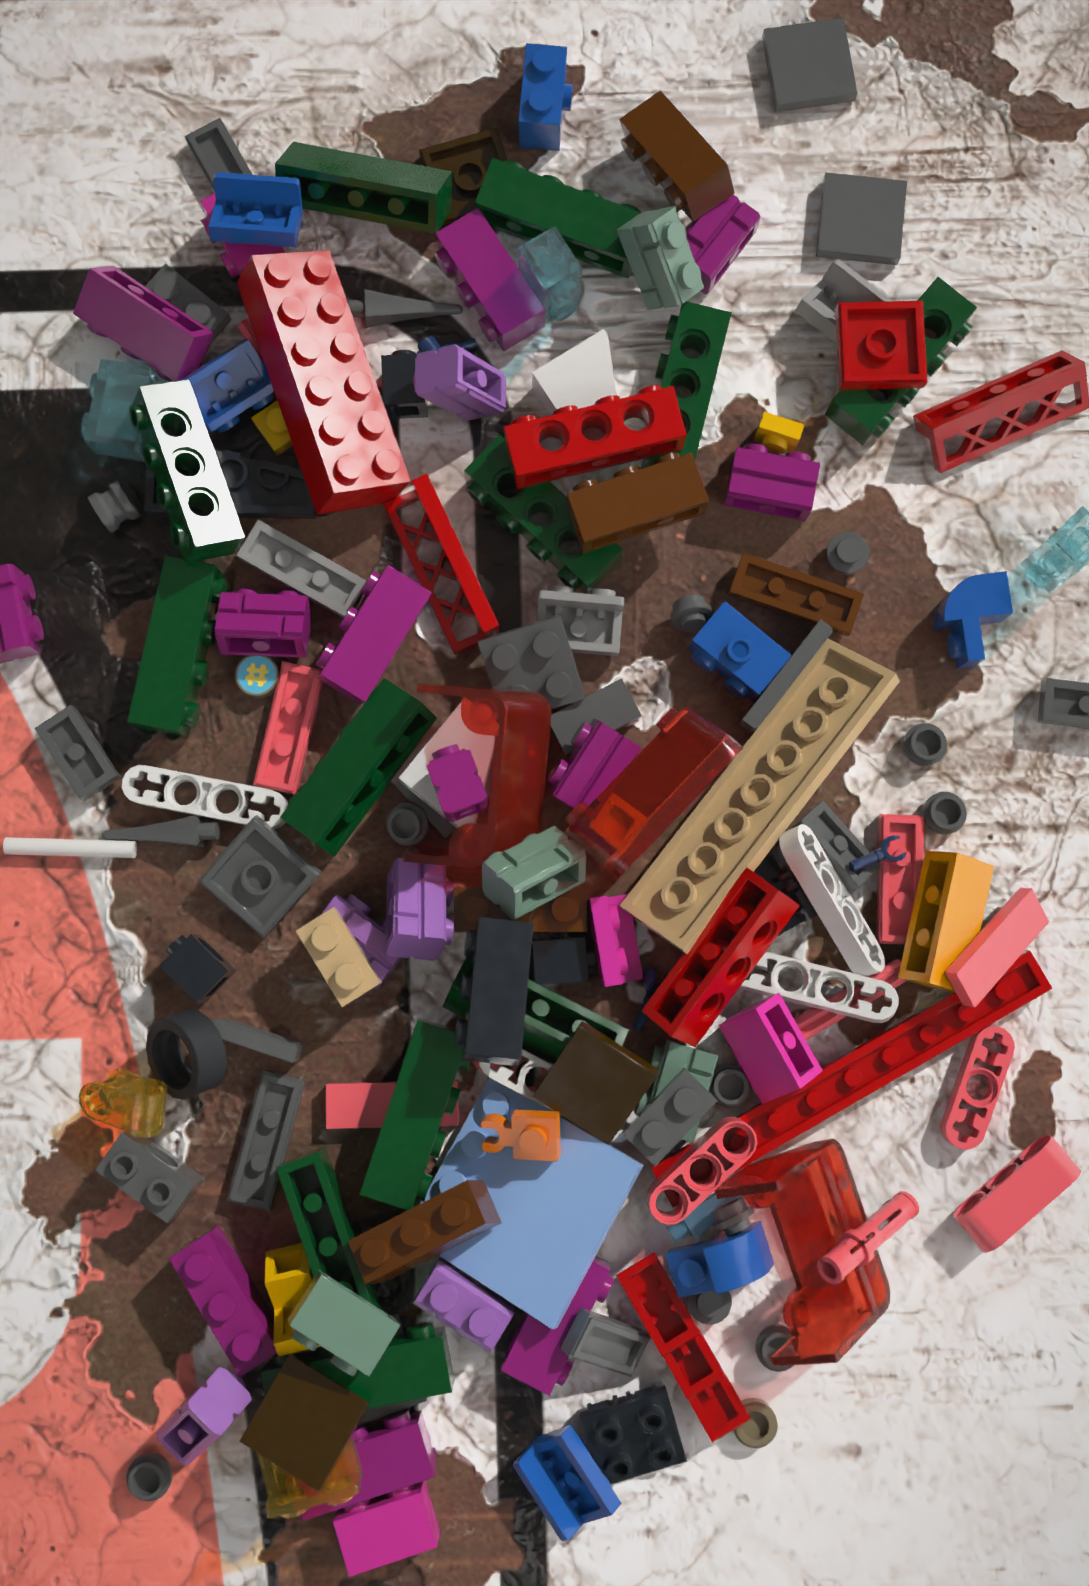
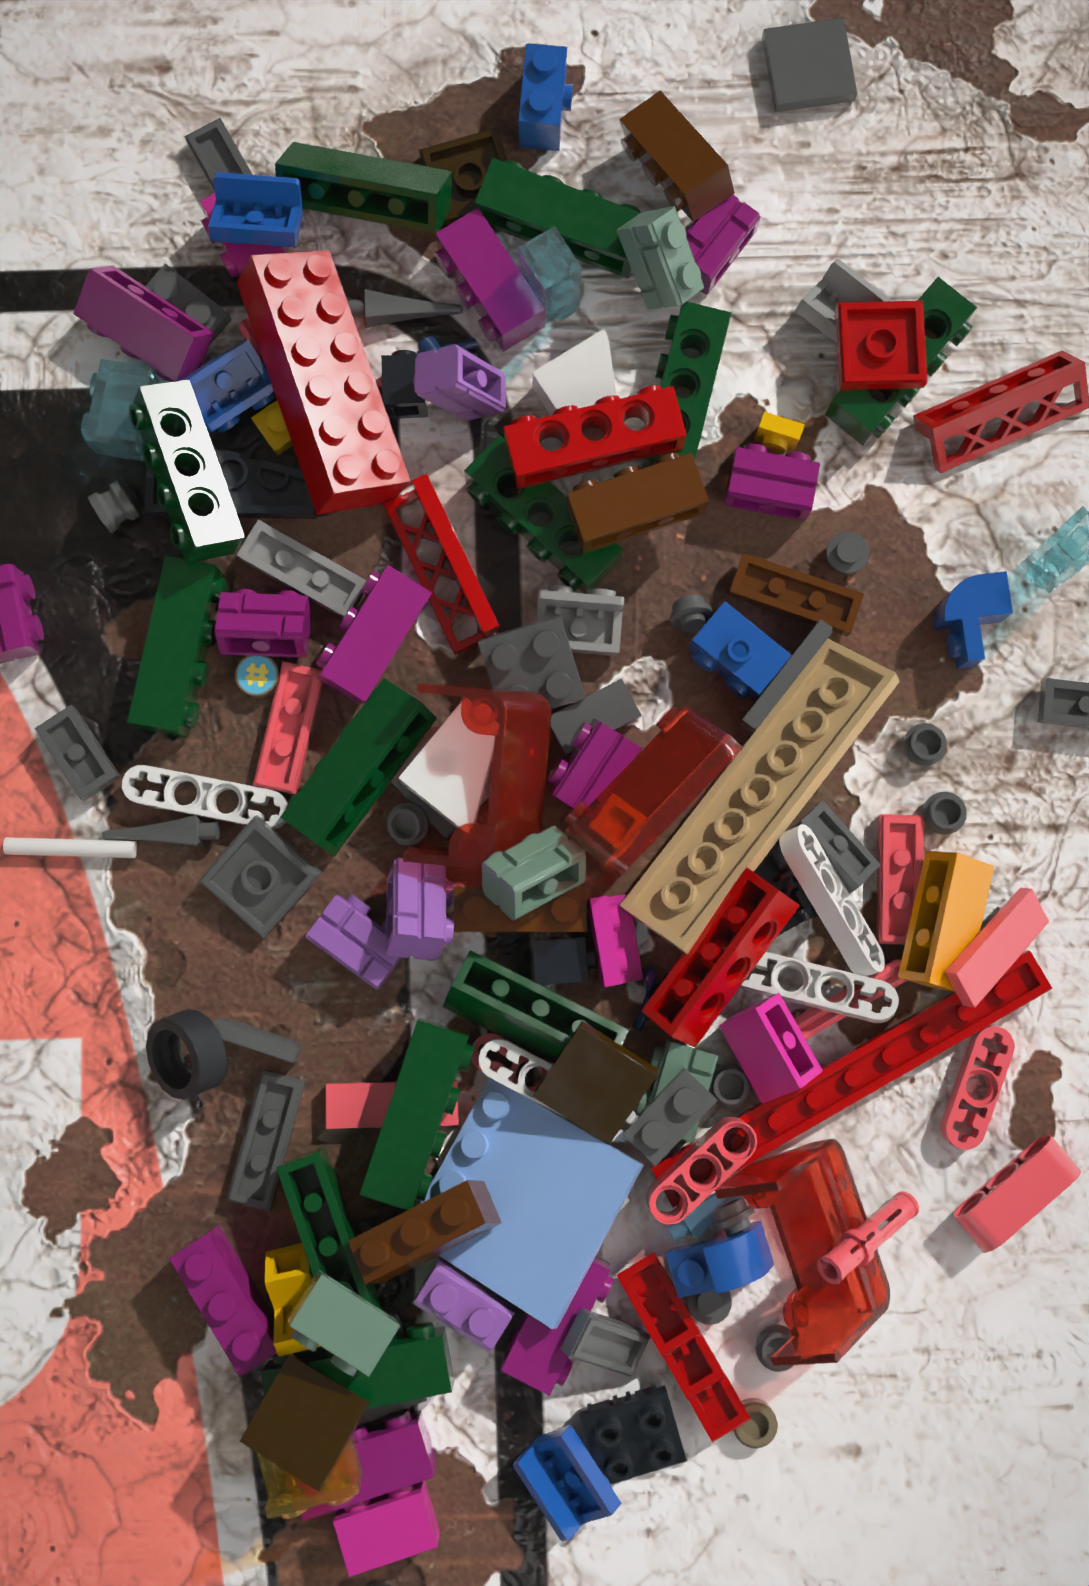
(126, 1102): clear yellow piece -> none
(149, 1476): dark grey plate -> none
(150, 1175): dark grey brick -> none
(196, 967): black brick -> none
(204, 1415): medium lavender brick -> none
(338, 956): tan plate -> none
(457, 783): magenta brick -> none
(495, 991): black brick -> none
(530, 1133): orange plate -> none
(861, 218): dark grey tile -> none
(876, 856): dark blue hand -> none

